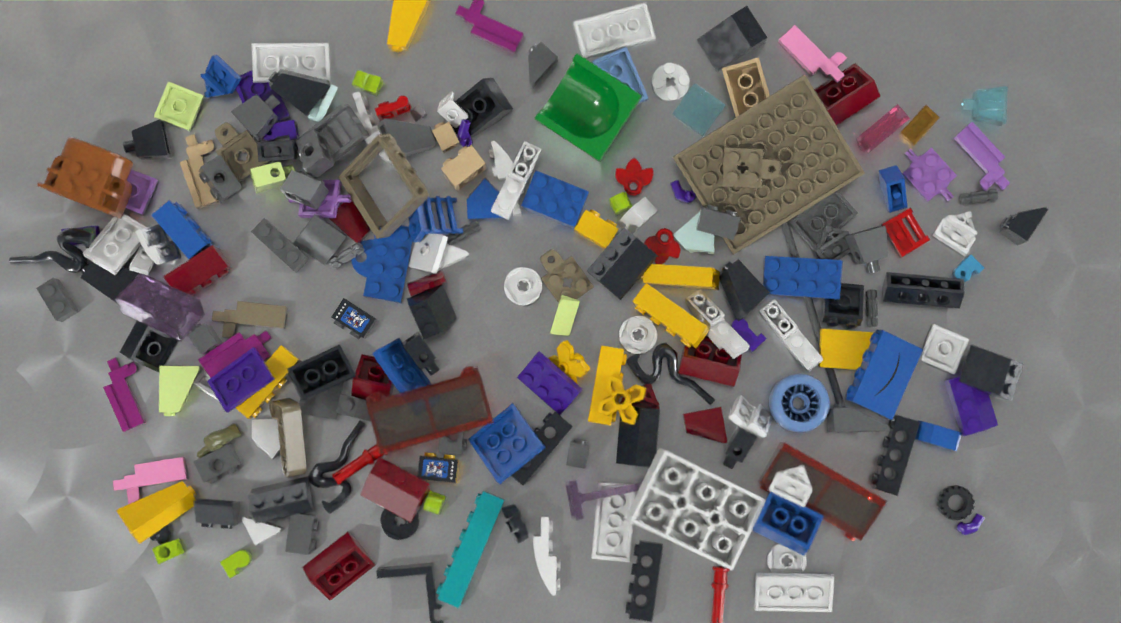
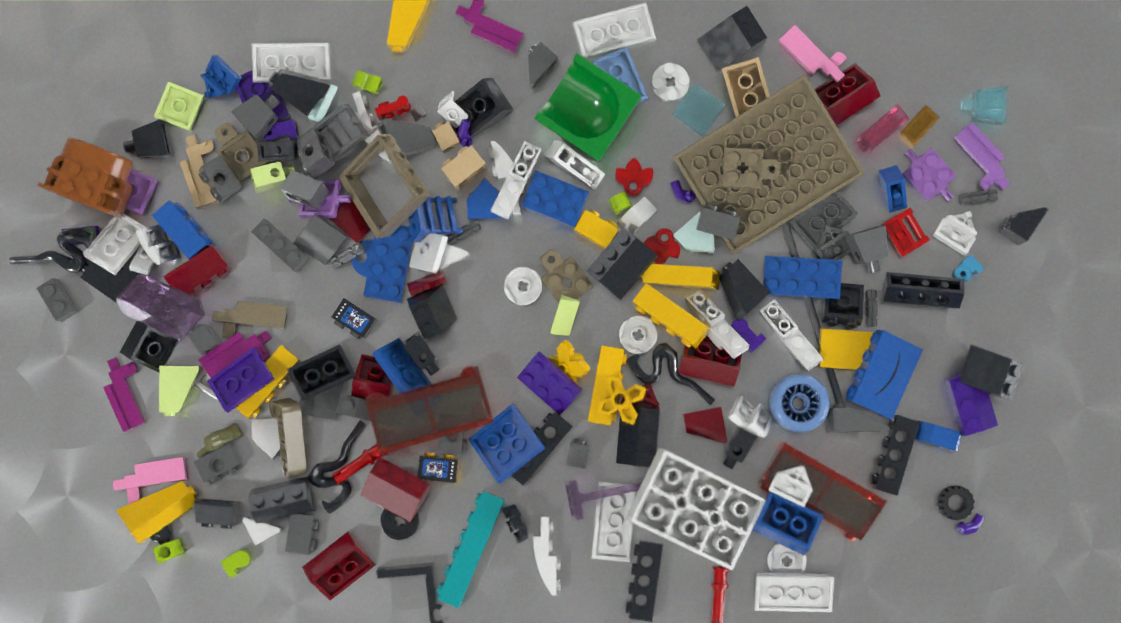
(434, 502): lime leg -> none
(574, 164): none -> white slope
(943, 349): white plate -> none

